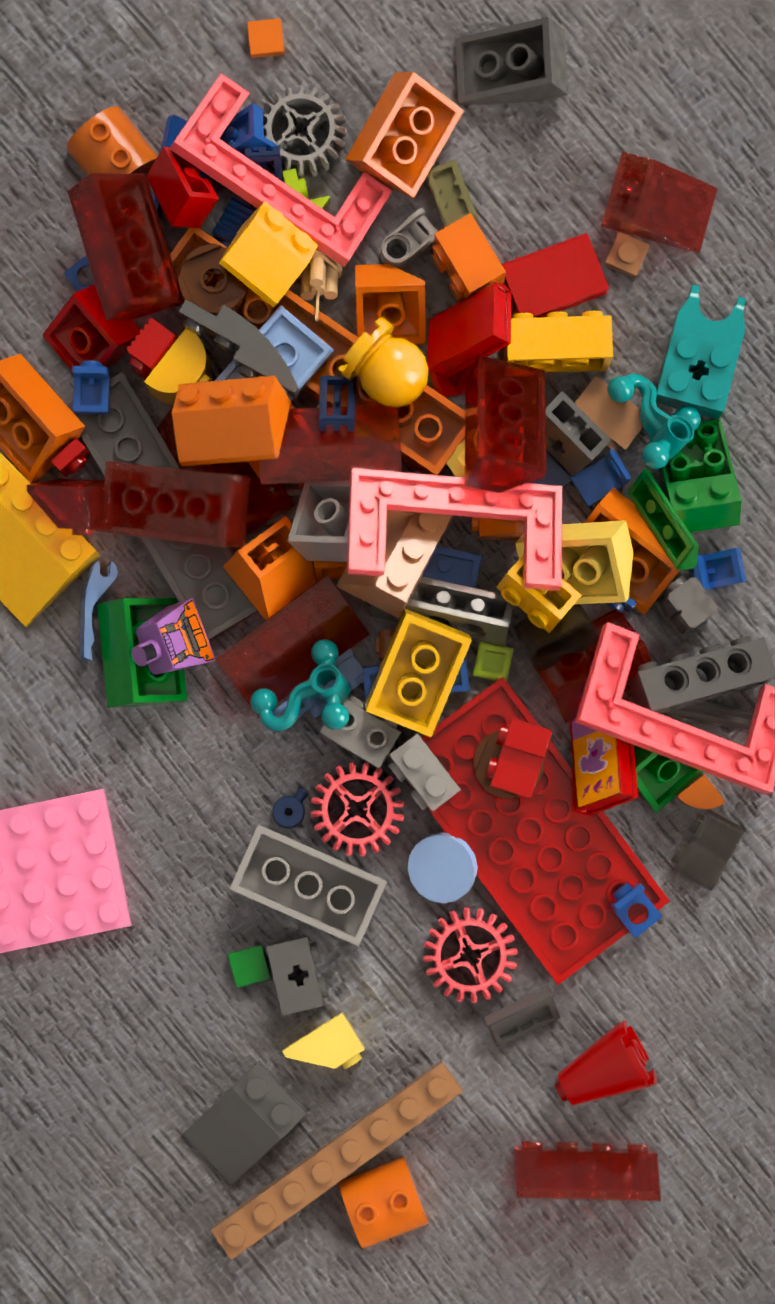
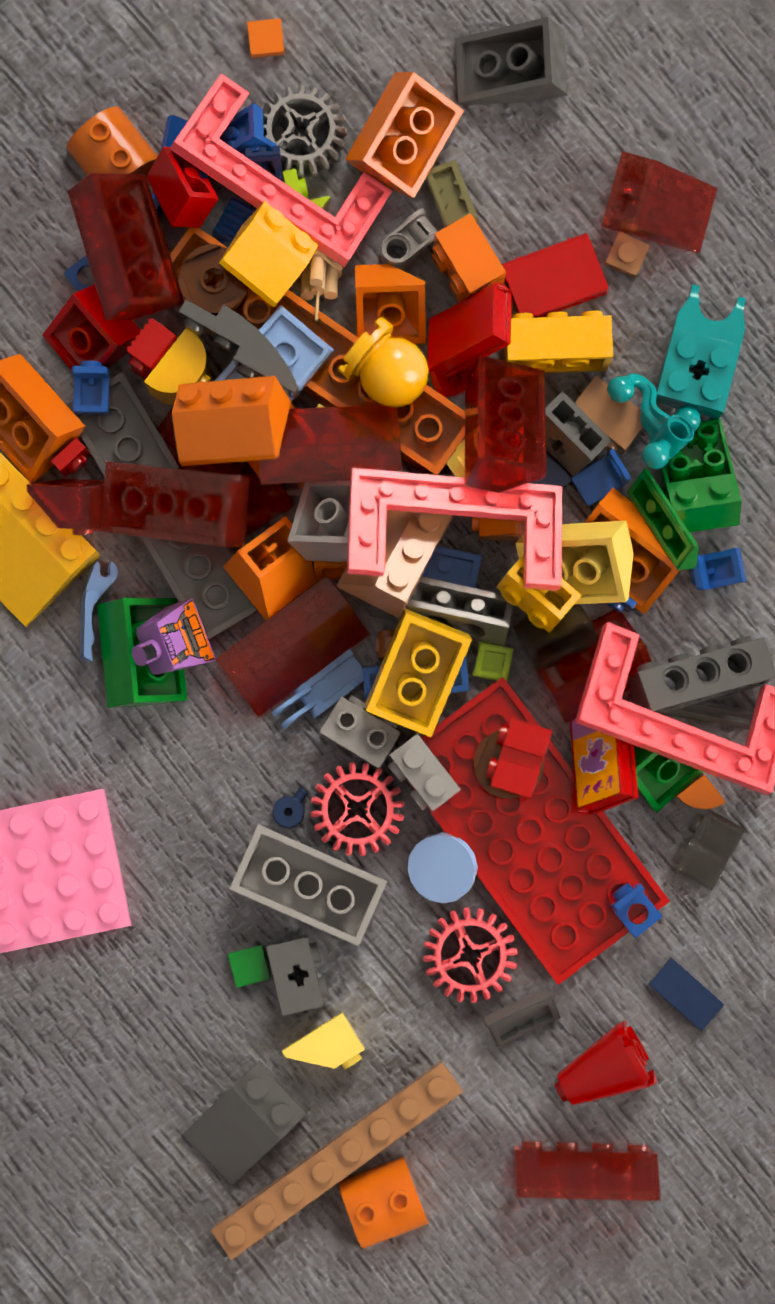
(334, 715): teal piece -> none
(336, 419): dark blue tile -> none
(686, 994): none -> dark blue tile
(687, 604): flat silver brick -> none

